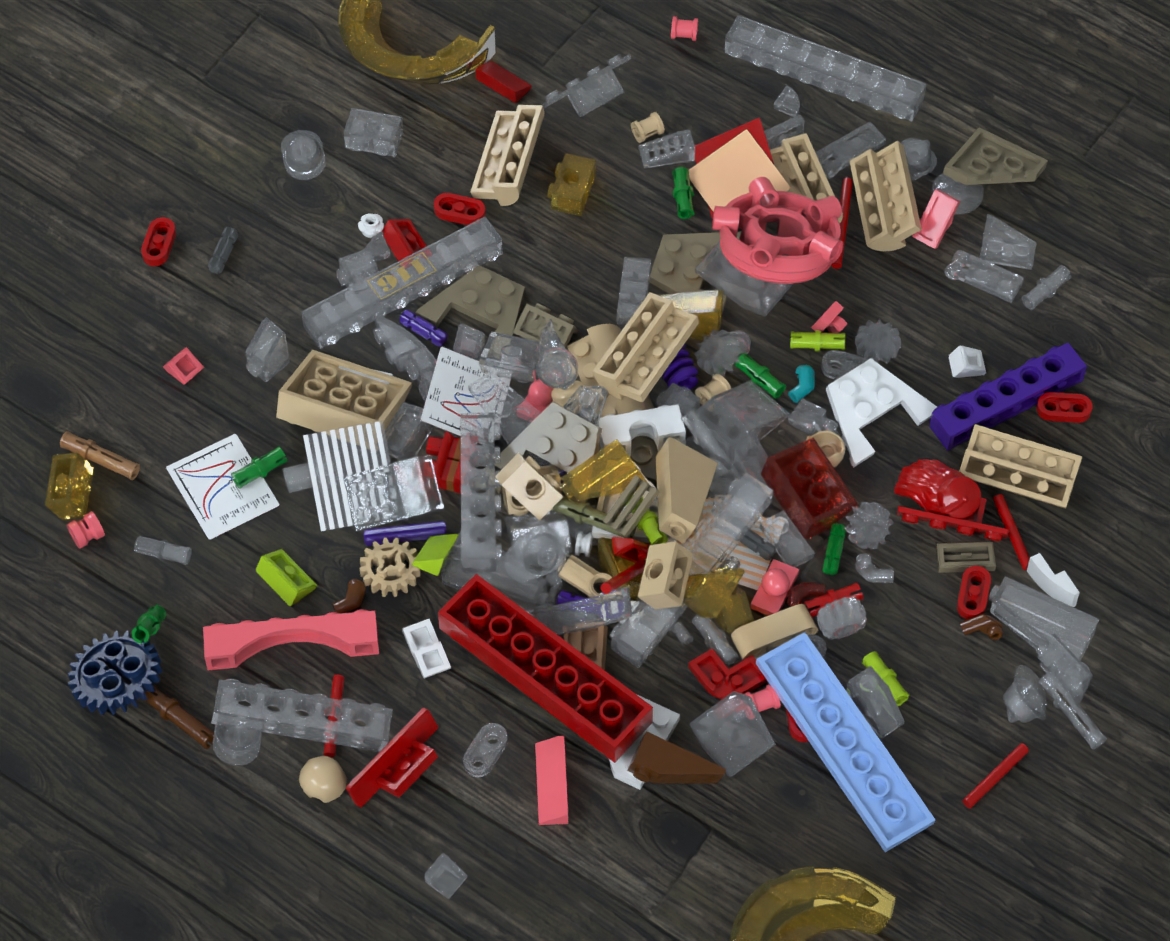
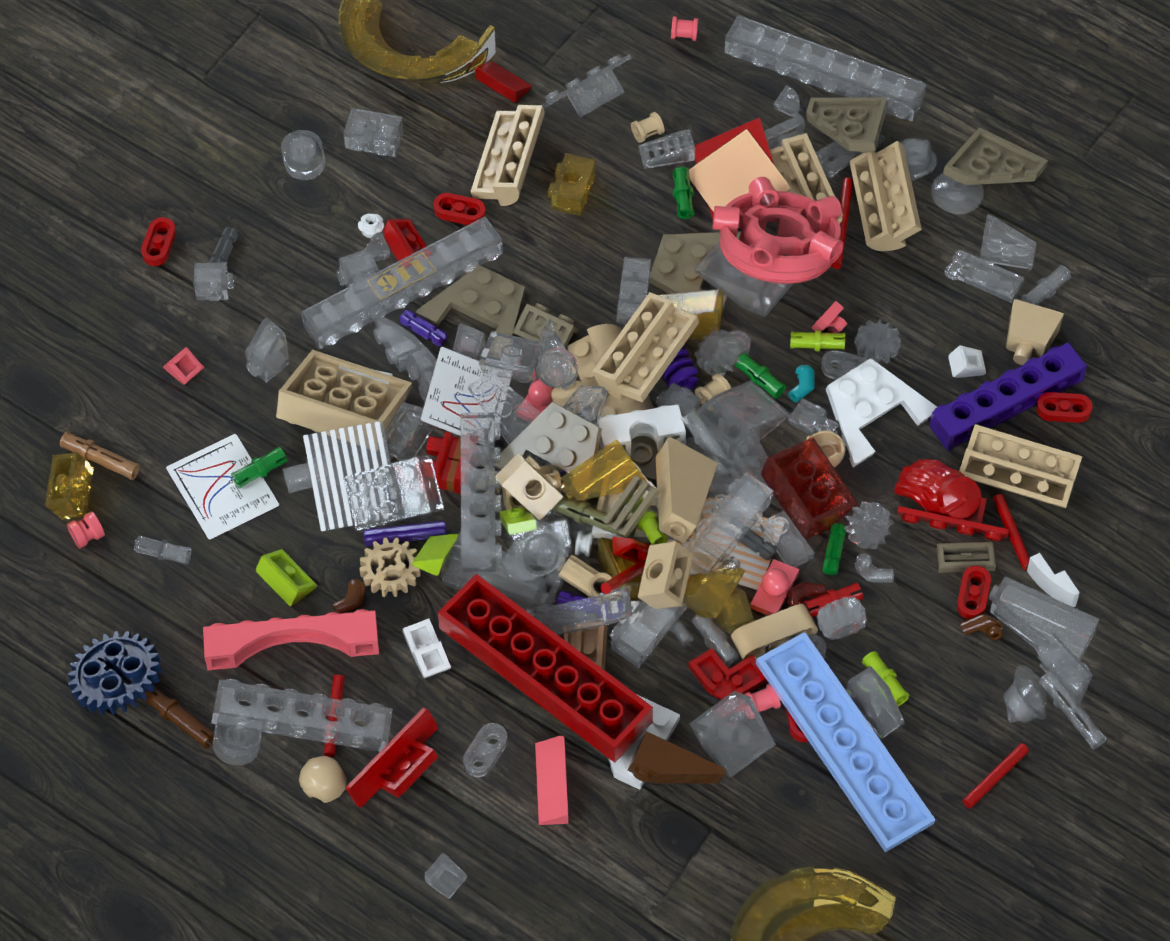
(148, 624): green pin -> none
(212, 281): none -> clear brick
(518, 520): none -> lime plate
(849, 121): none -> dark tan plate
(937, 218): coral tile -> none
(1031, 330): none -> tan torso

